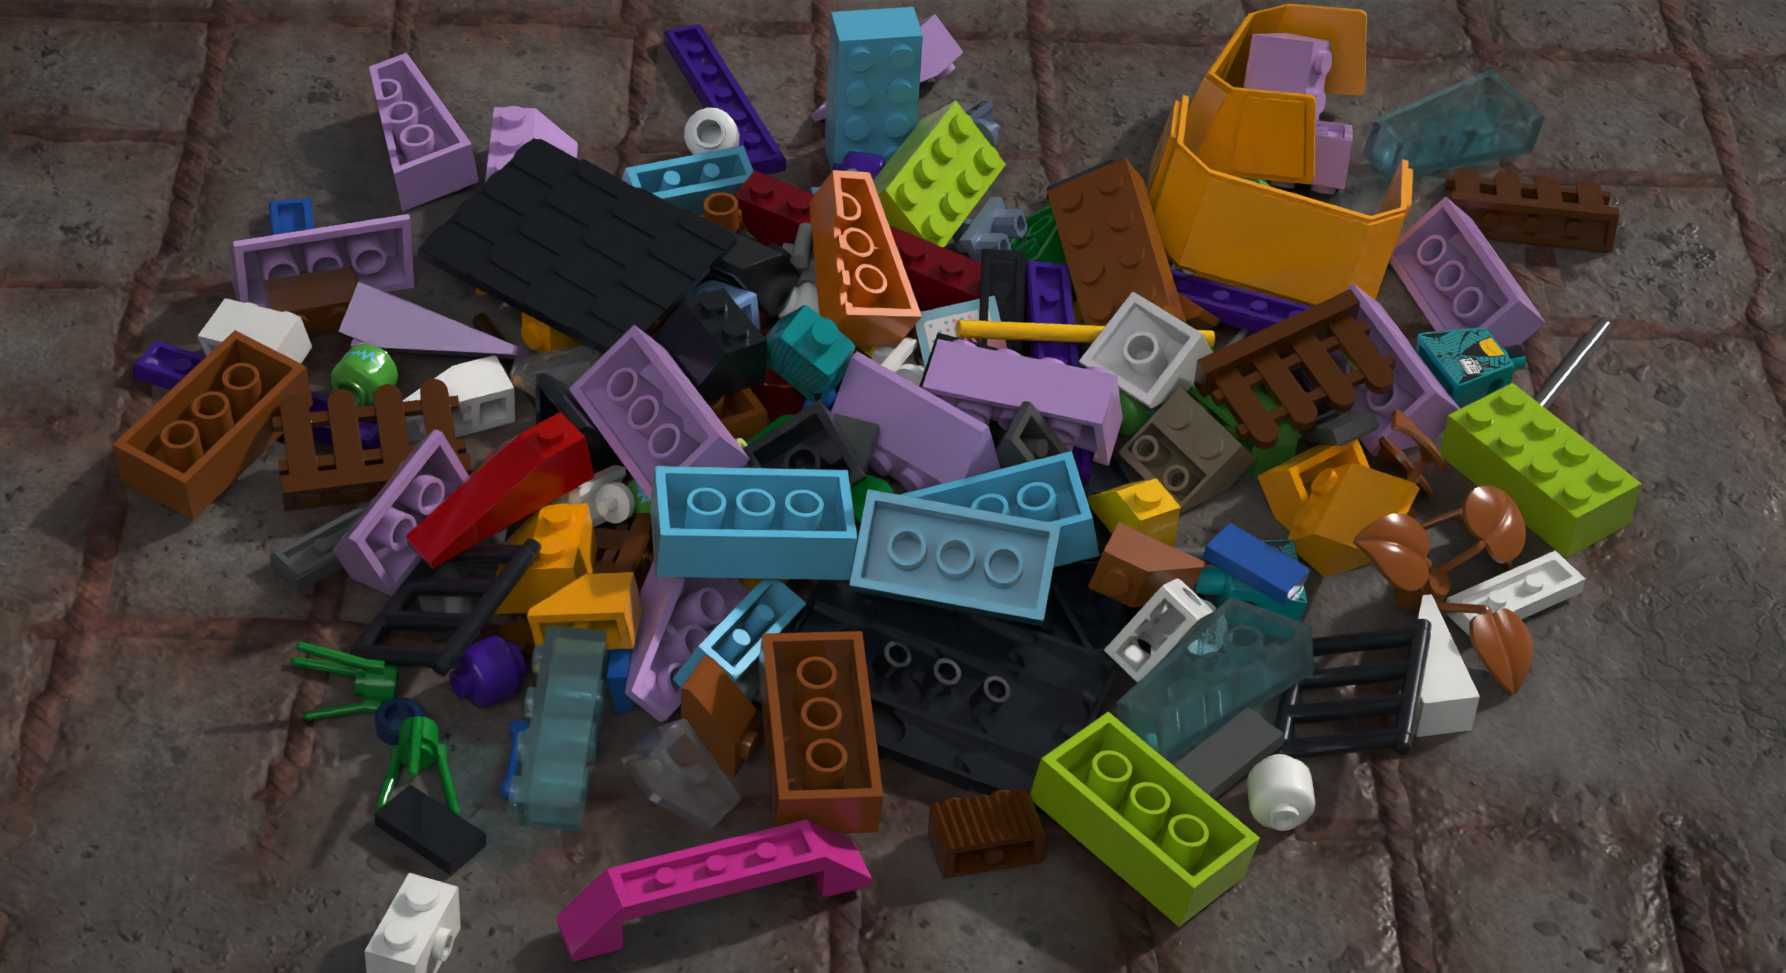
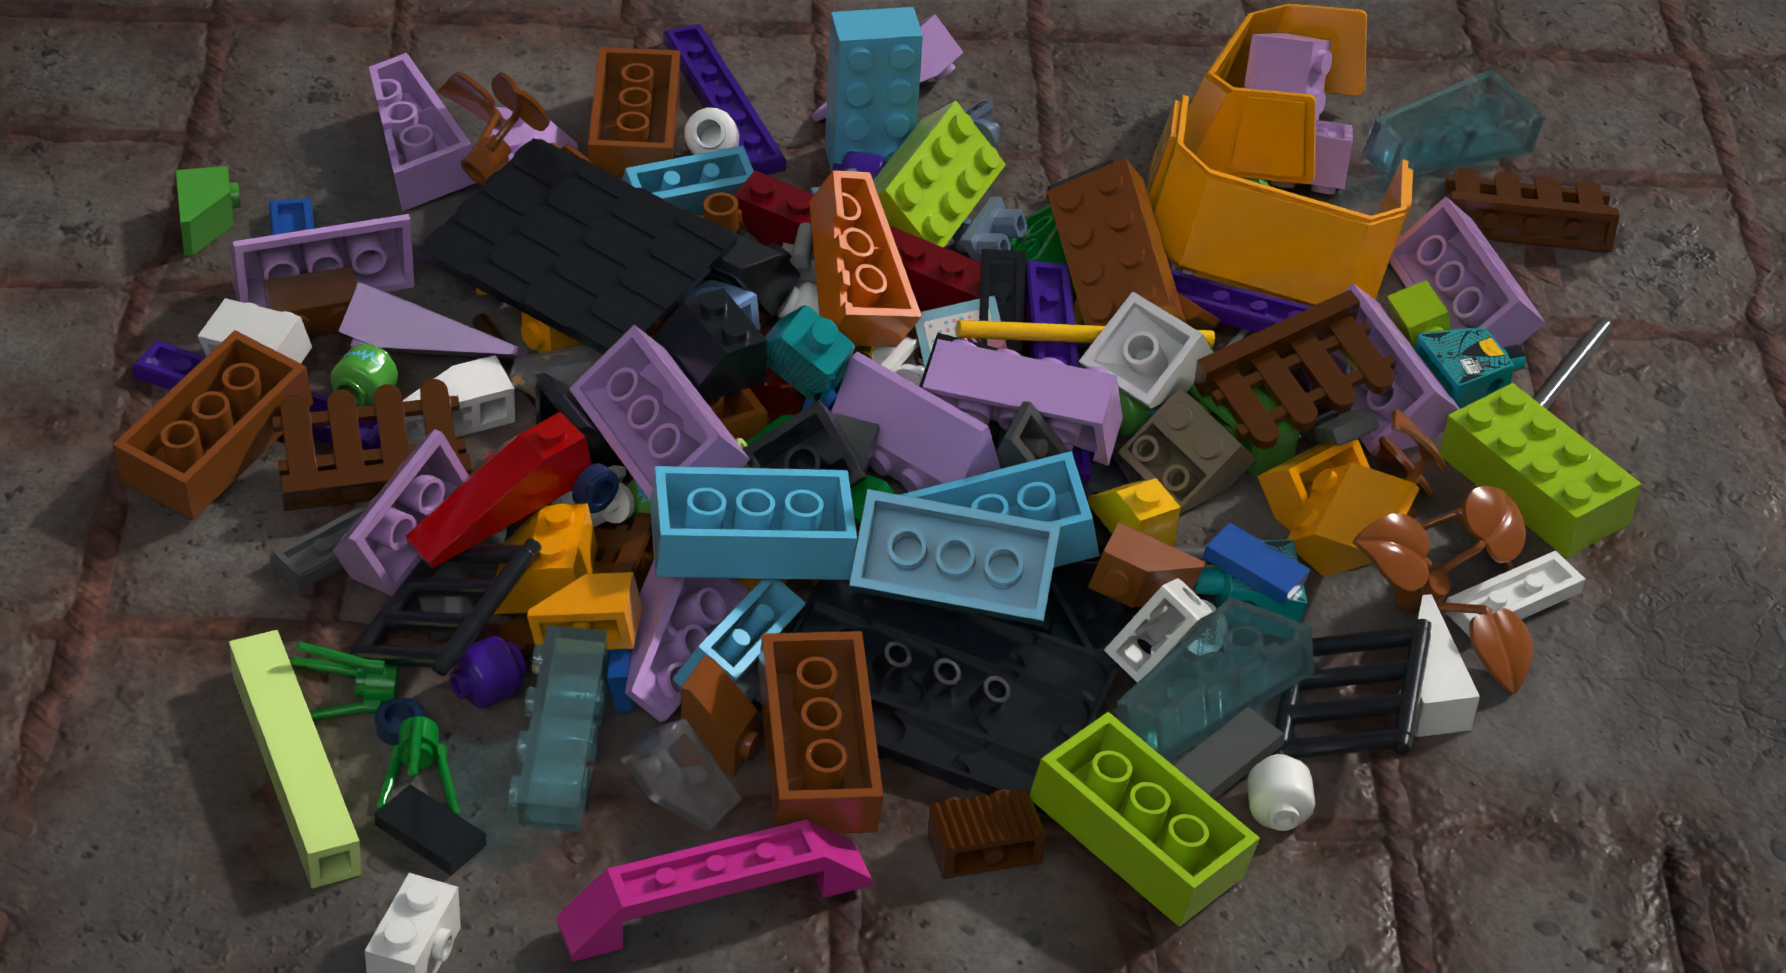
(205, 205): none -> bright green slope
(295, 759): none -> yellowish green brick
(492, 153): none -> dark orange plant
(514, 730): blue hinge -> none
(595, 486): none -> dark blue tile
(634, 108): none -> dark orange brick
(1418, 311): none -> lime brick

